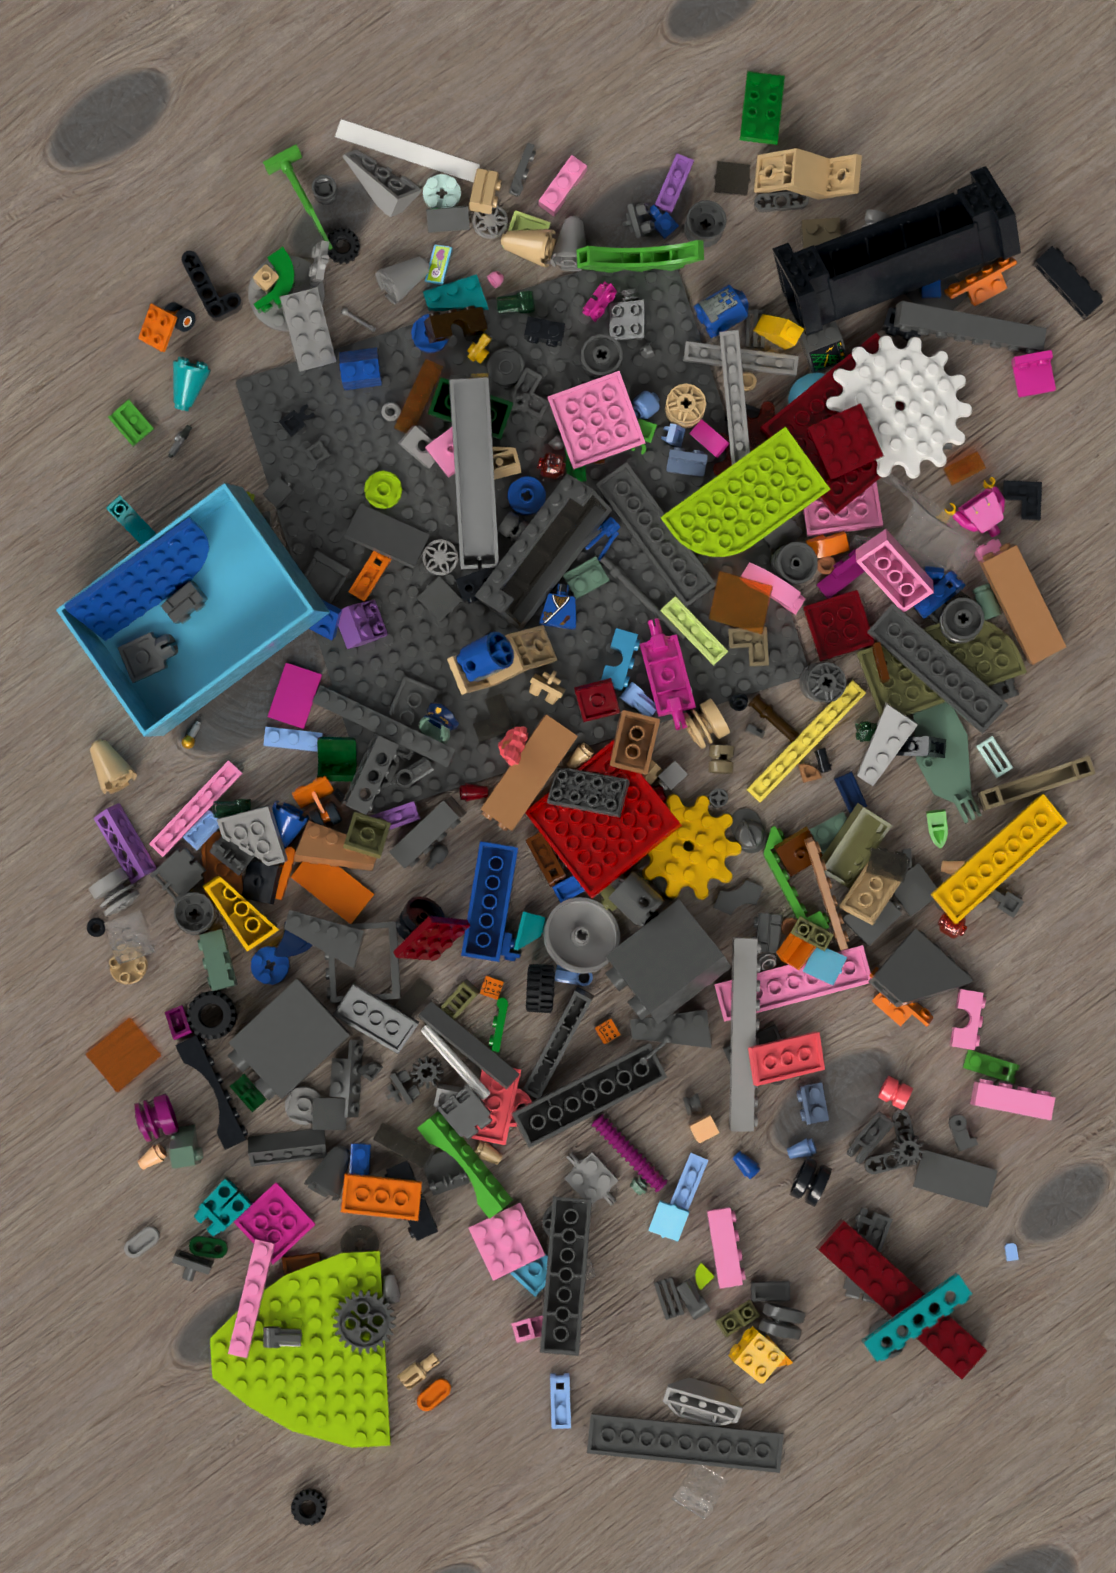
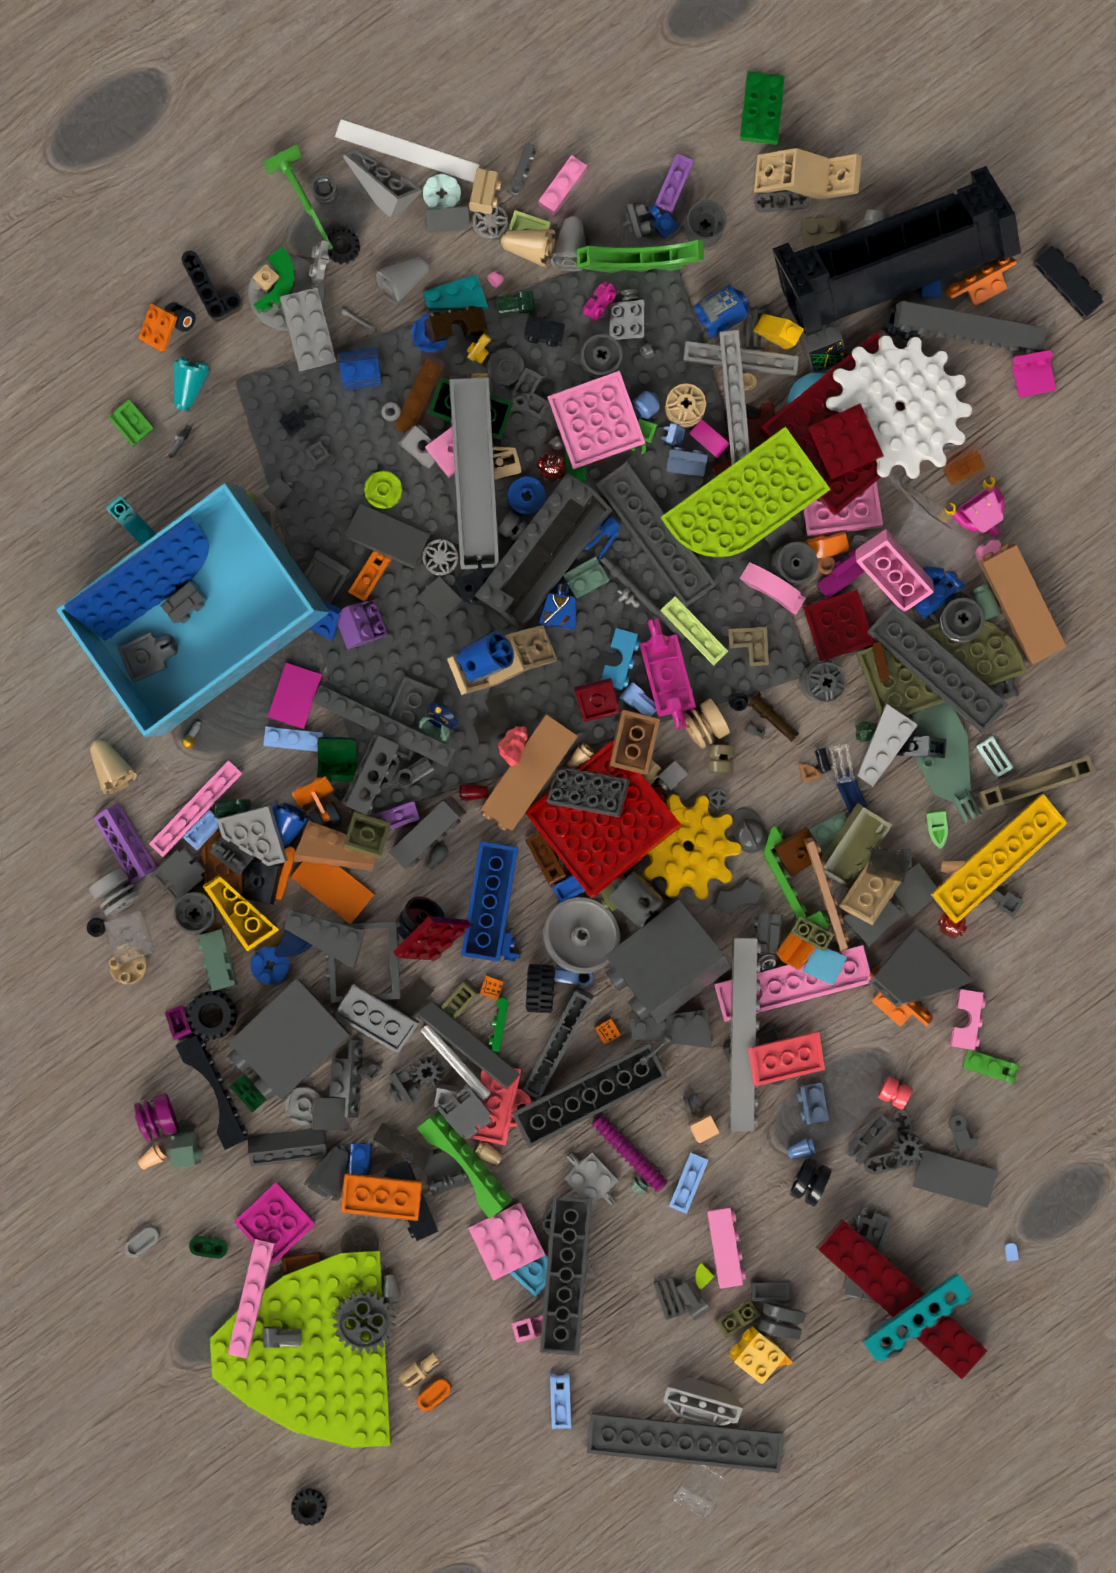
(123, 1055): clear orange piece -> none
(192, 1264): dark grey tile -> none
(220, 1213): teal hips -> none
(439, 264): slope -> none
(529, 930): teal slope -> none
(548, 685): tan hips -> none
(629, 598): none -> light grey hair
(668, 1220): medium azure piece -> none
(732, 178): clear smoke piece -> none
(740, 602): clear orange piece -> none
(746, 1165): blue cone -> none
(787, 925): nougat tile -> none
(805, 742): light yellow tile -> none
(839, 747): none -> clear tile
(1011, 1100): bright pink brick -> none
(1029, 494): black plate -> none

